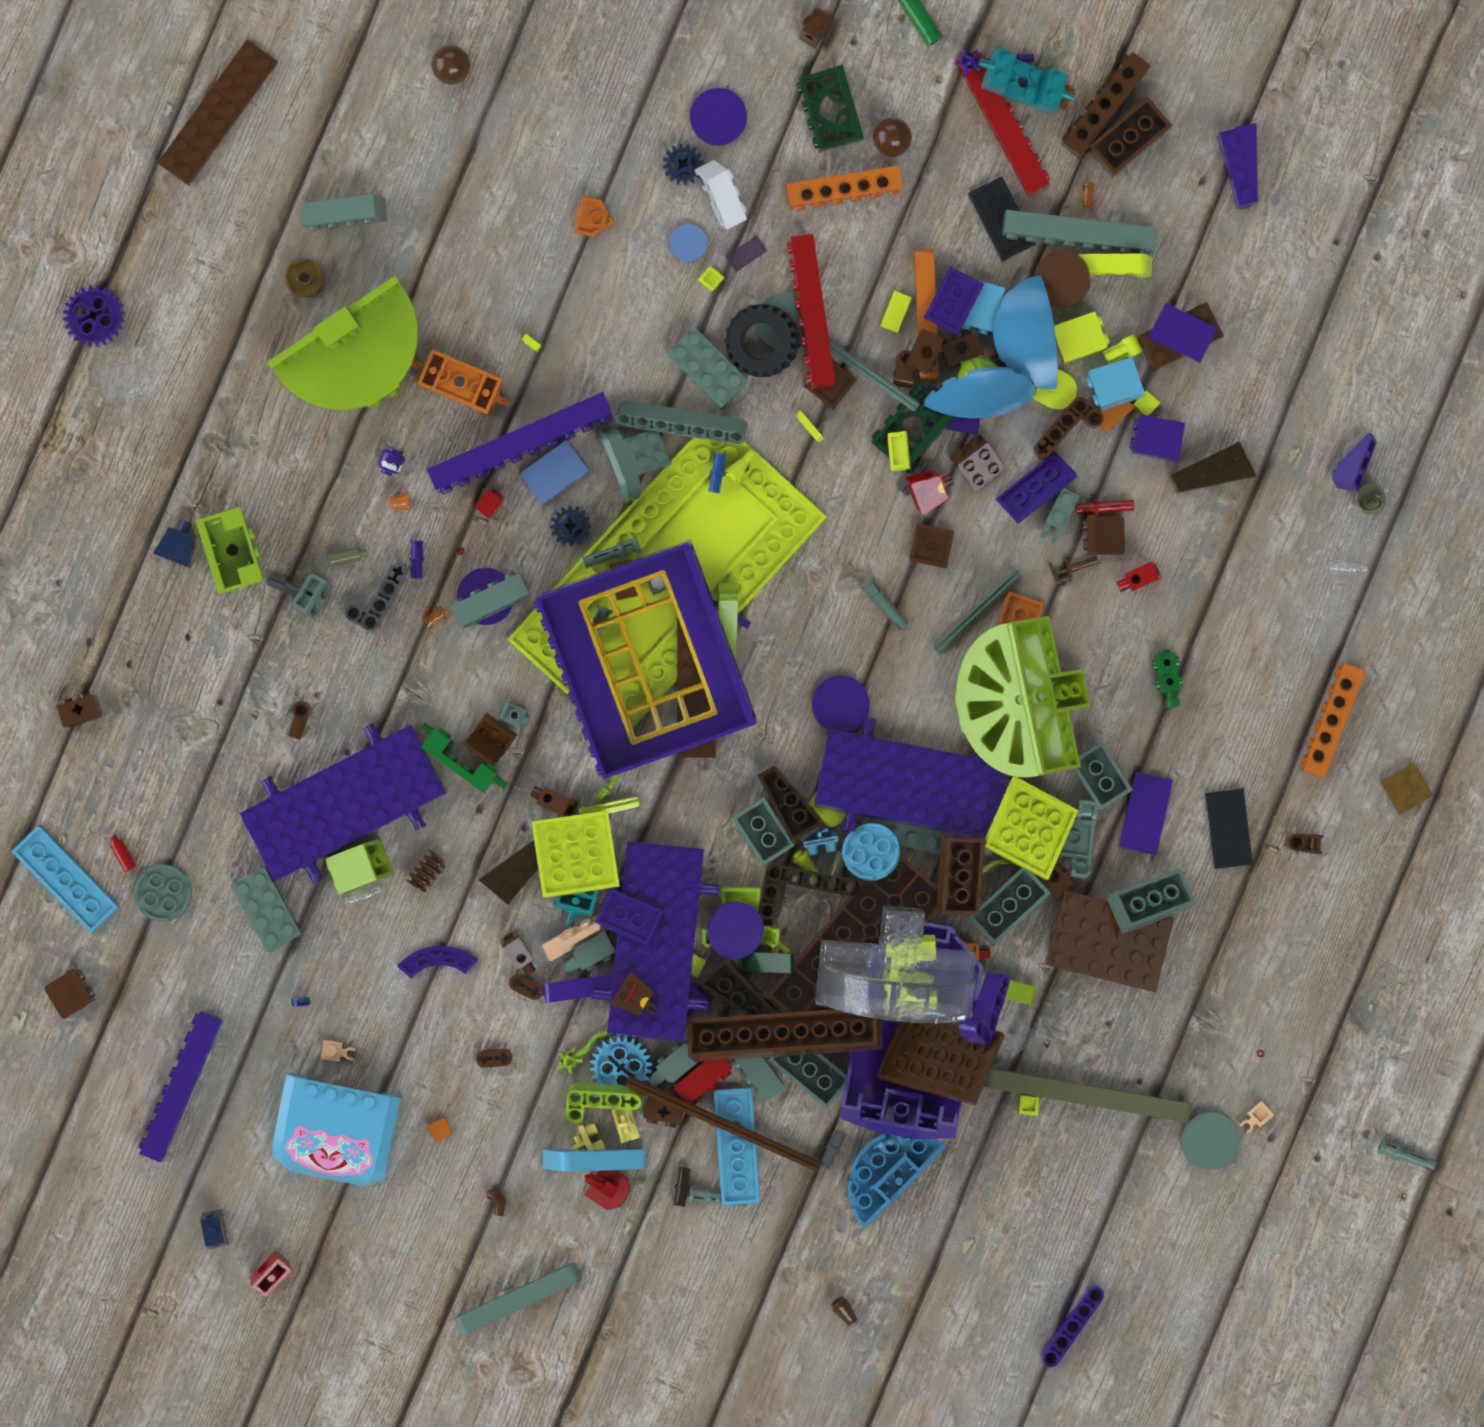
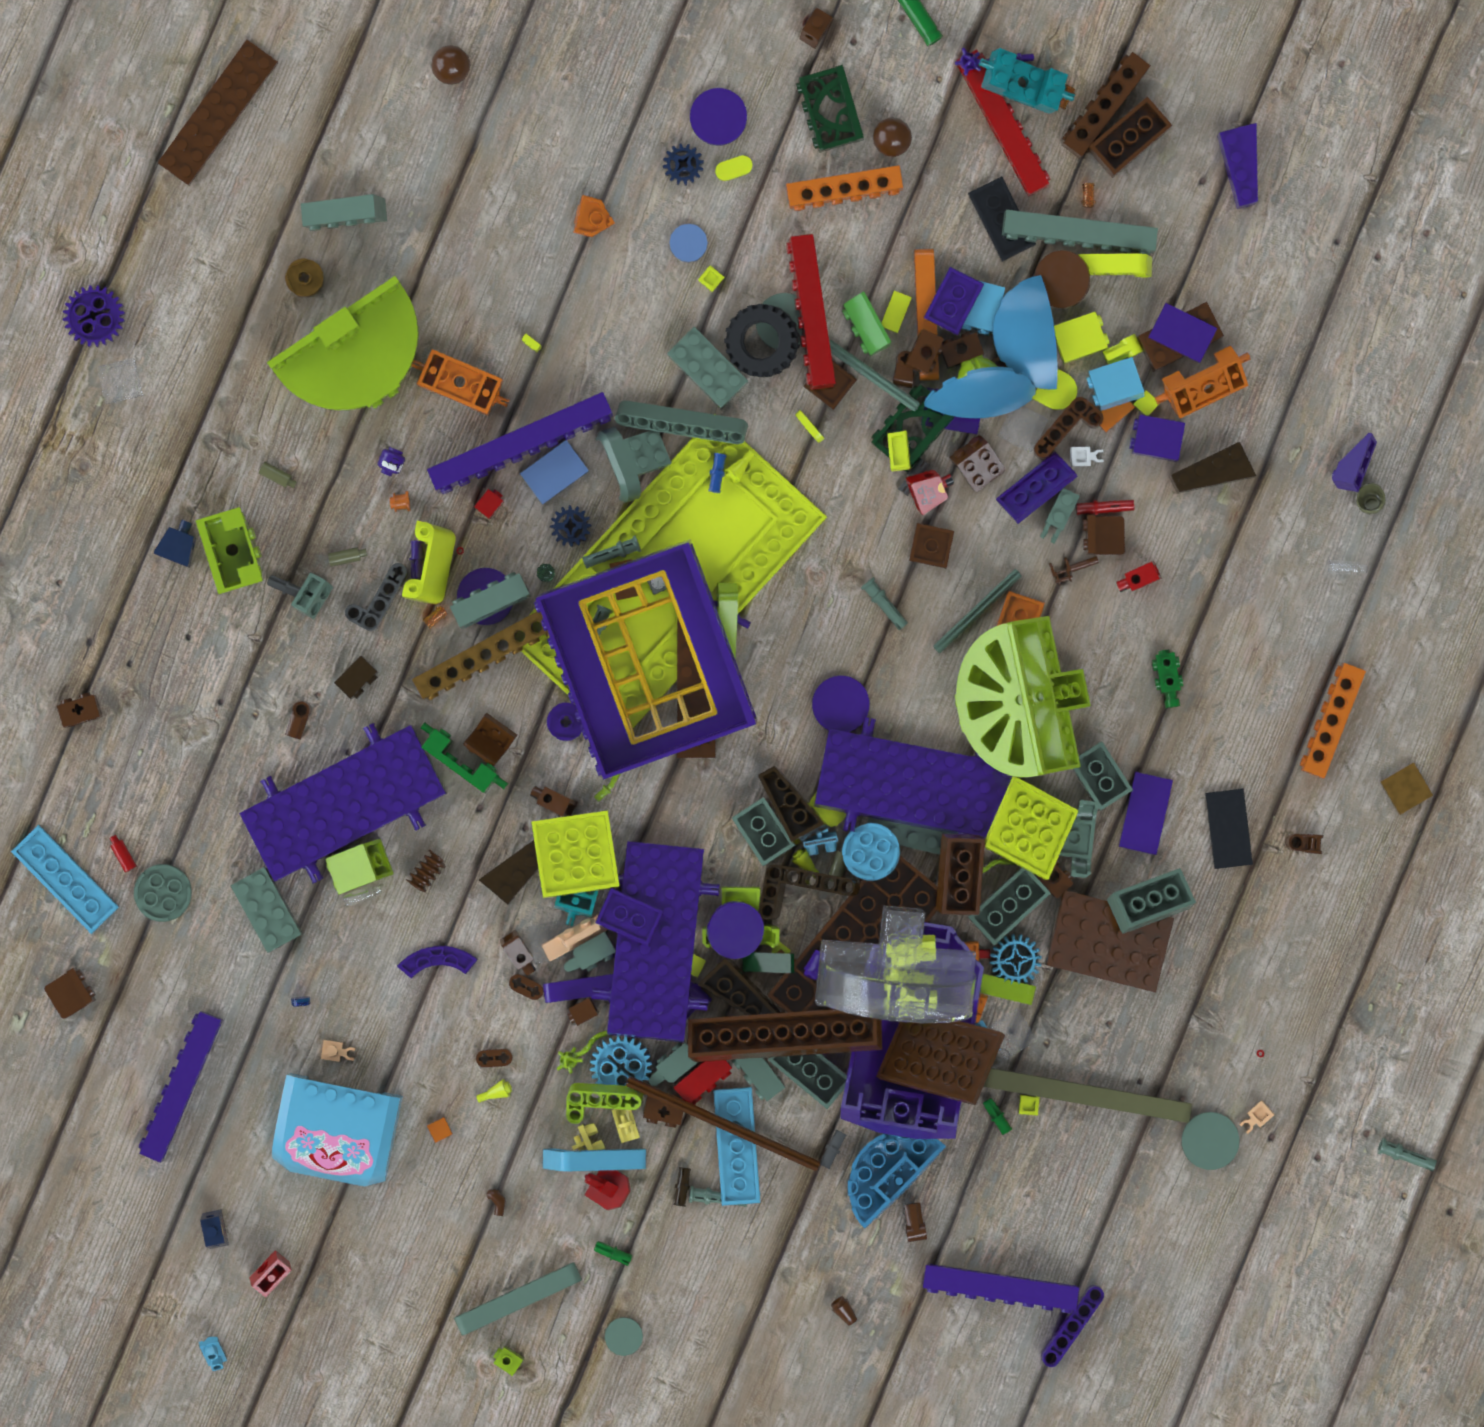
(213, 1353): none -> medium azure hips
(277, 475): none -> olive cylinder
(356, 678): none -> dark brown brick
(423, 681): none -> pearl gold brick
(436, 566): none -> neon yellow windscreen
(499, 1090): none -> neon yellow cone
(506, 713): sand green brick -> none
(507, 1360): none -> lime brick
(545, 572): none -> clear green tile
(557, 728): none -> dark purple plate
(582, 1011): none -> reddish brown brick
(612, 806): neon yellow axle -> none
(613, 1253): none -> green axle
(623, 1336): none -> sand green tile
(634, 997): reddish brown torso -> none
(722, 194): white wedge -> none
(733, 168): none -> neon yellow tile
(746, 253): clear purple tile -> none
(812, 966): none -> dark purple cone
(866, 324): none -> bright green slope
(915, 1227): none -> reddish brown piece
(983, 1023): dark purple beam -> none
(997, 1116): none -> green axle
(1001, 1287): none -> dark purple brick
(1013, 943): none -> medium azure gear
(1082, 456): none -> white plate
(1190, 393): none -> orange brick

